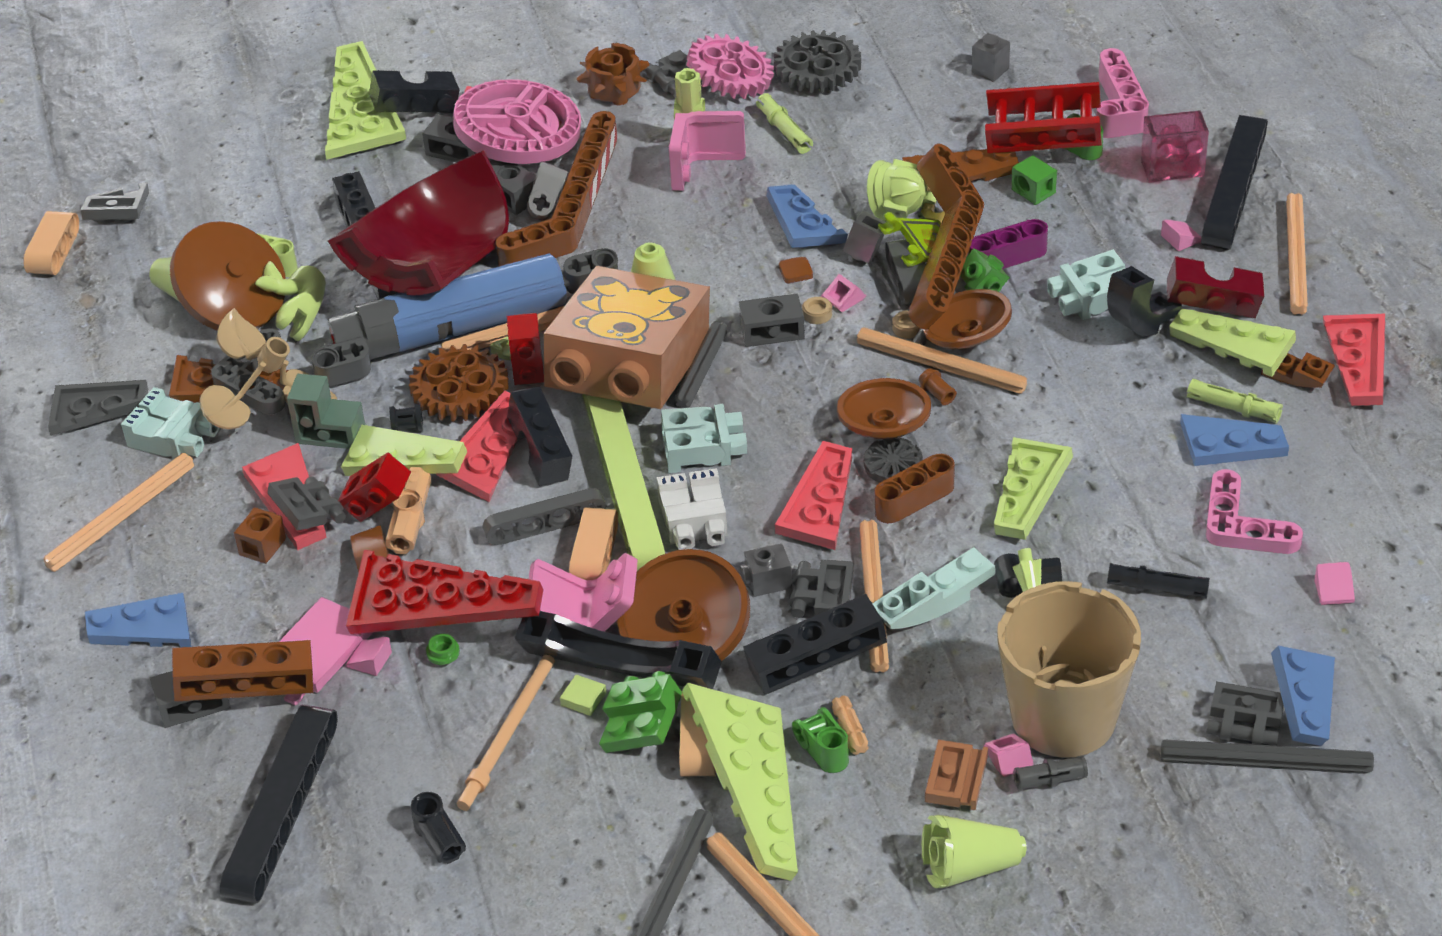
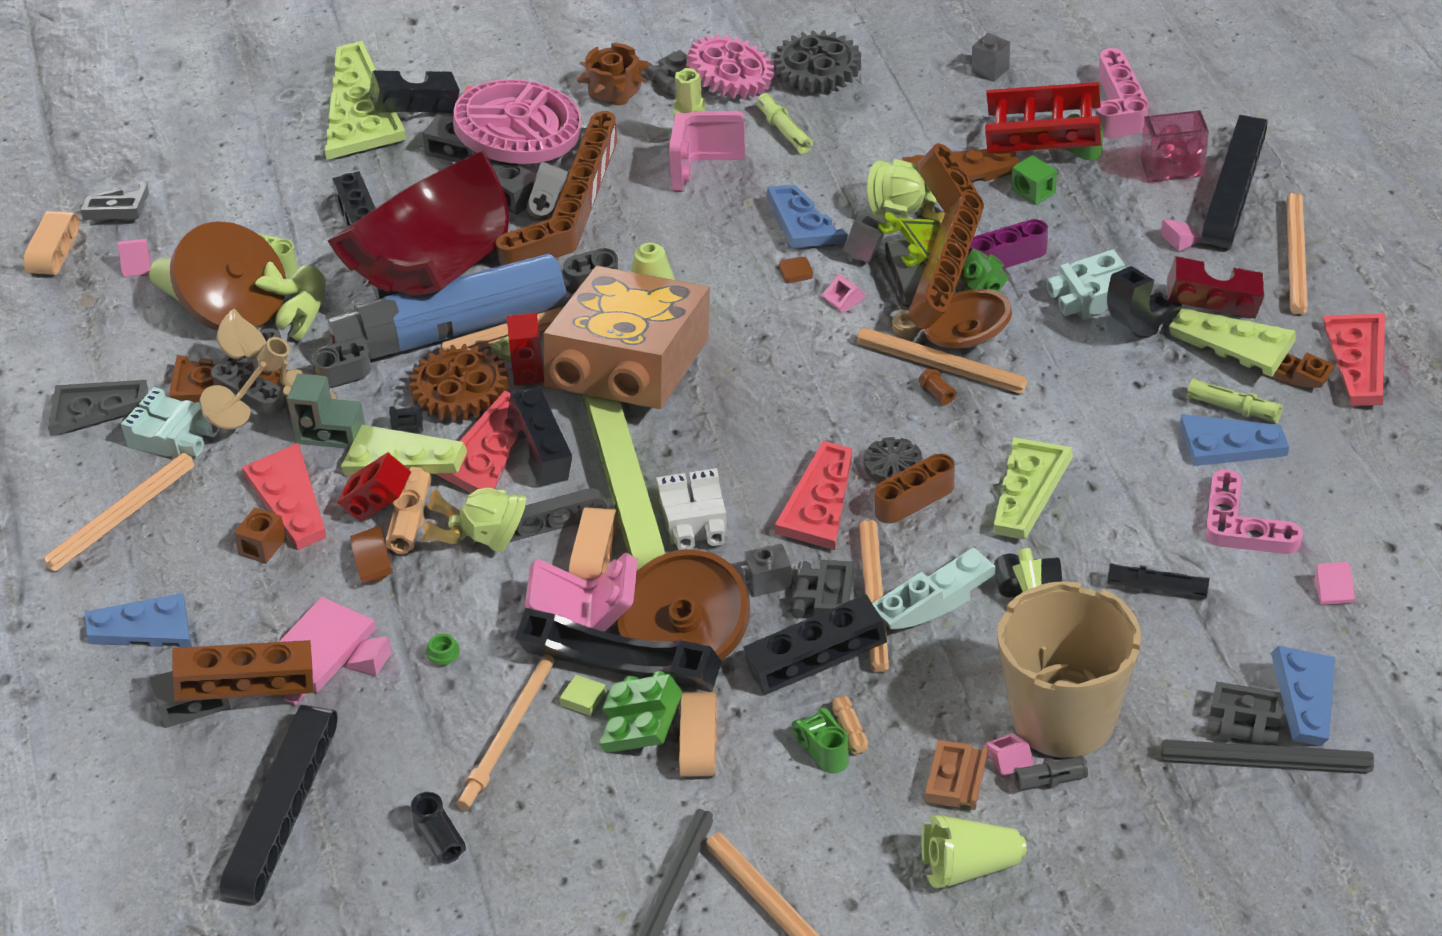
(134, 257): none -> bright pink slope
(306, 503): dark grey plate -> none
(428, 594): red wing -> none
(485, 516): none -> yellowish green helmet
(701, 364): dark grey axle -> none
(701, 436): light aqua hips -> none
(751, 764): yellowish green wing -> none
(771, 320): dark grey brick -> none
(817, 310): tan tile -> none
(884, 408): dark orange dish -> none

